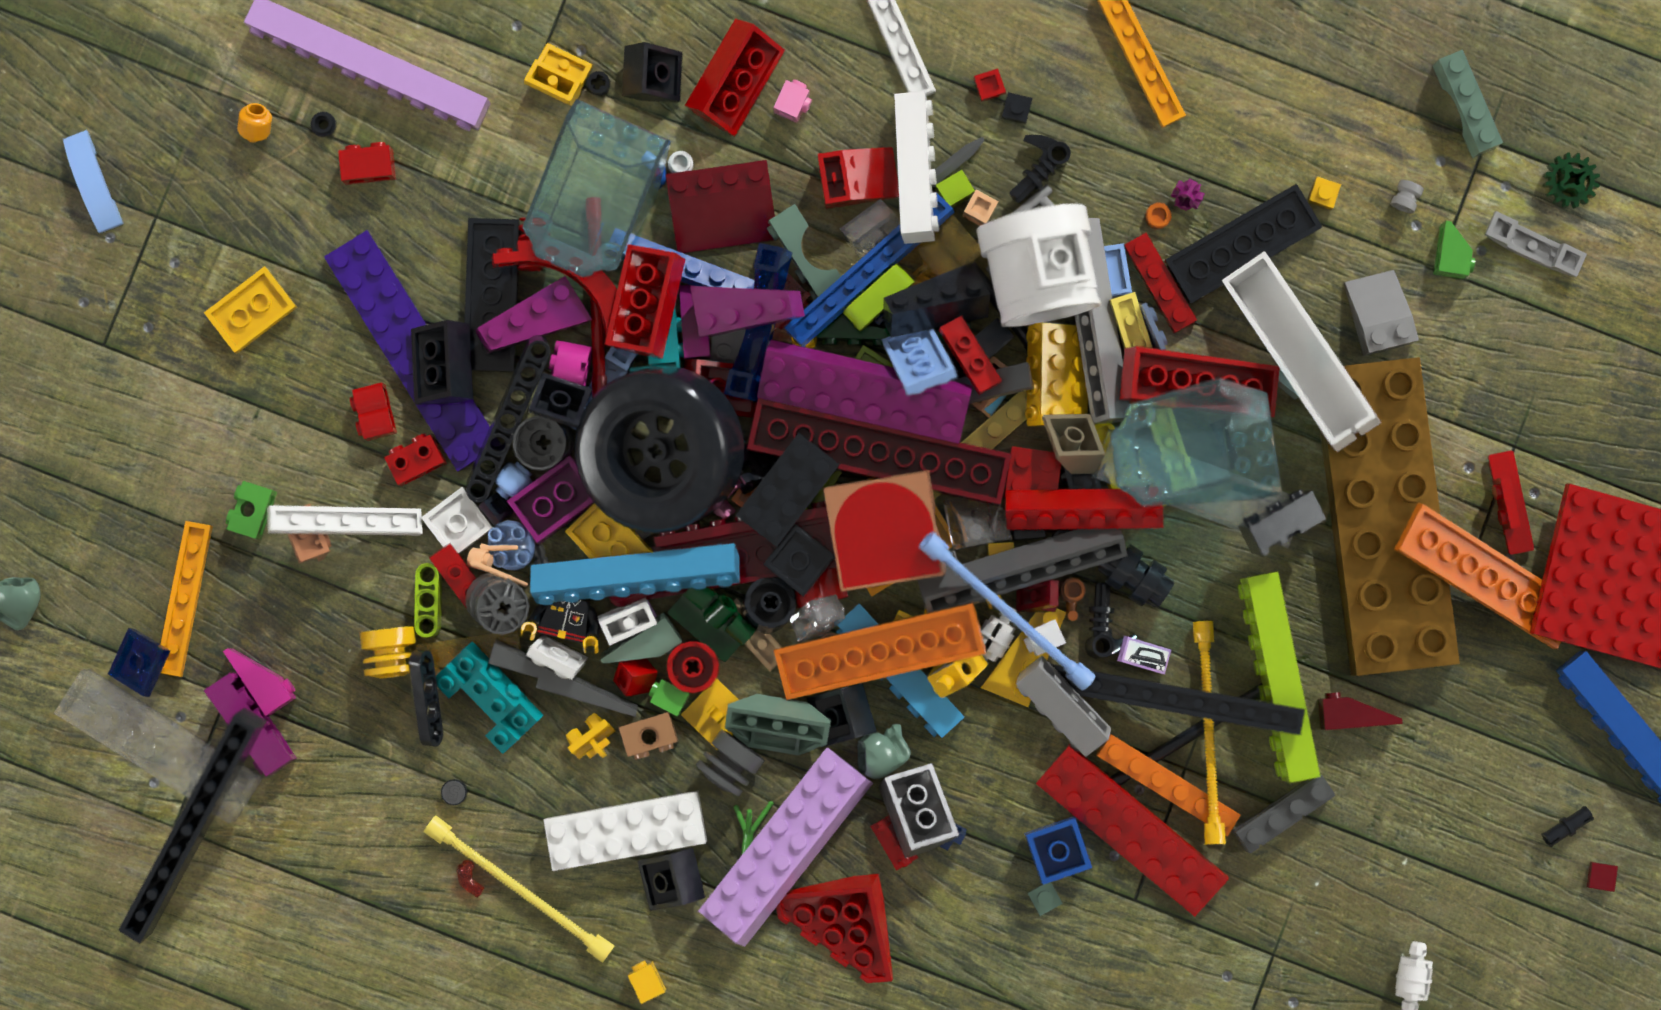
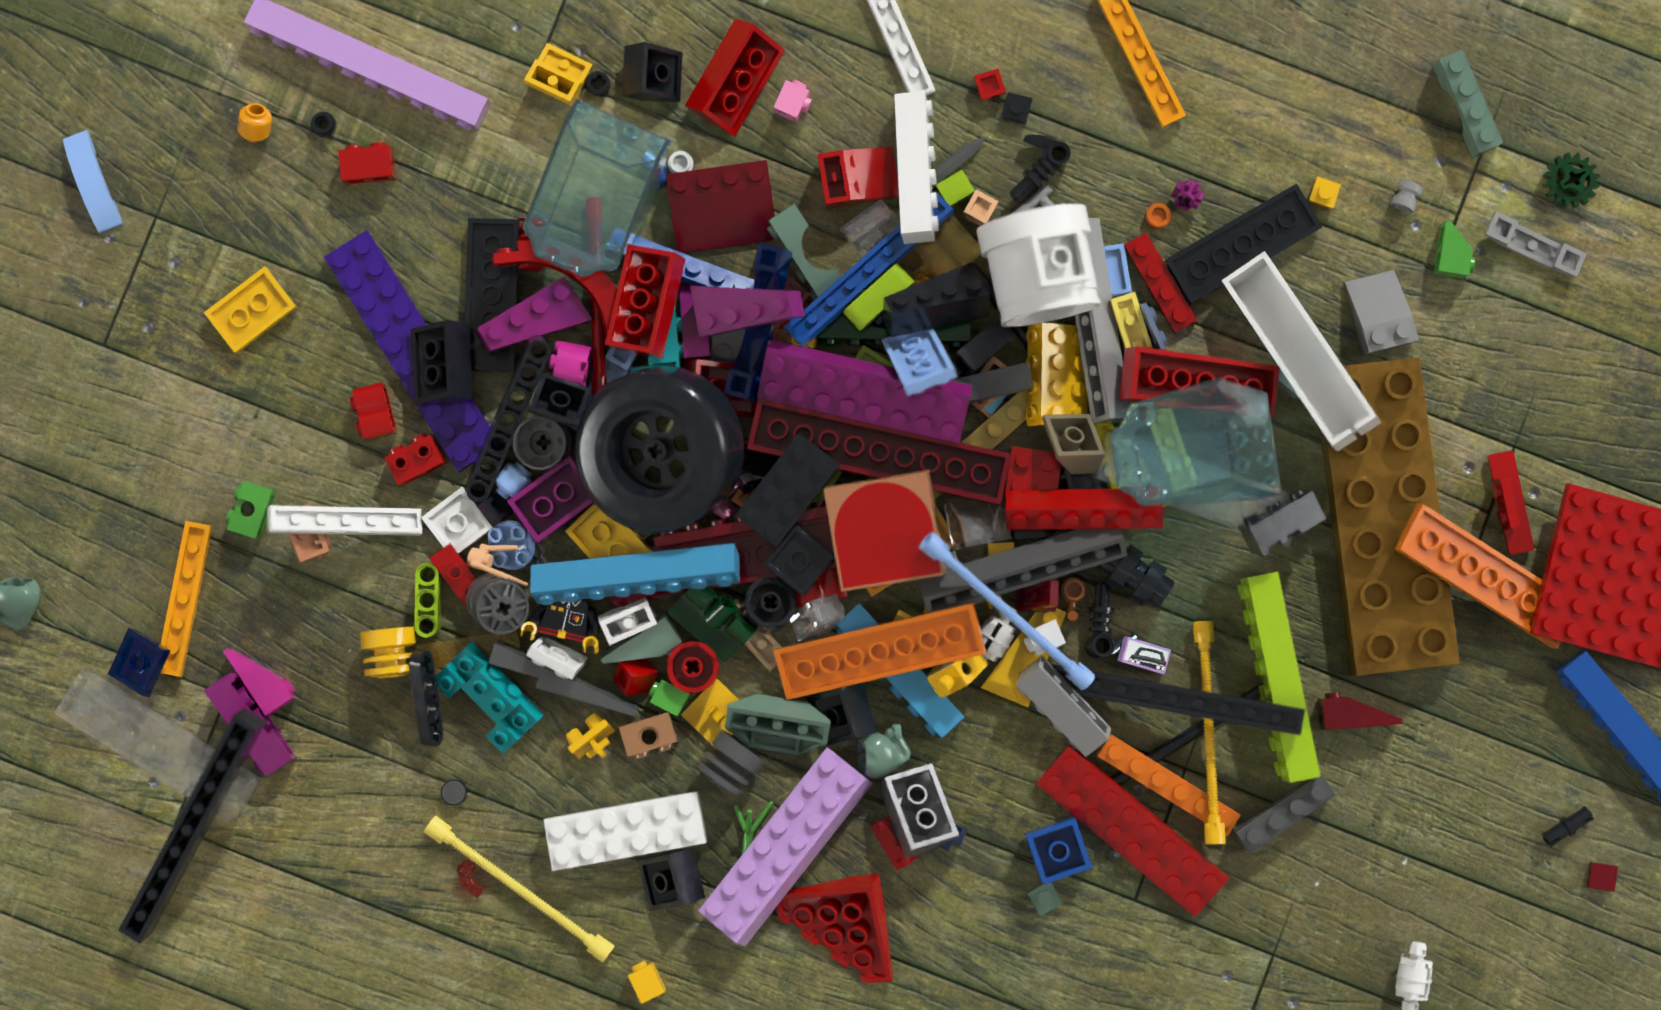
(970, 355): red plate -> none

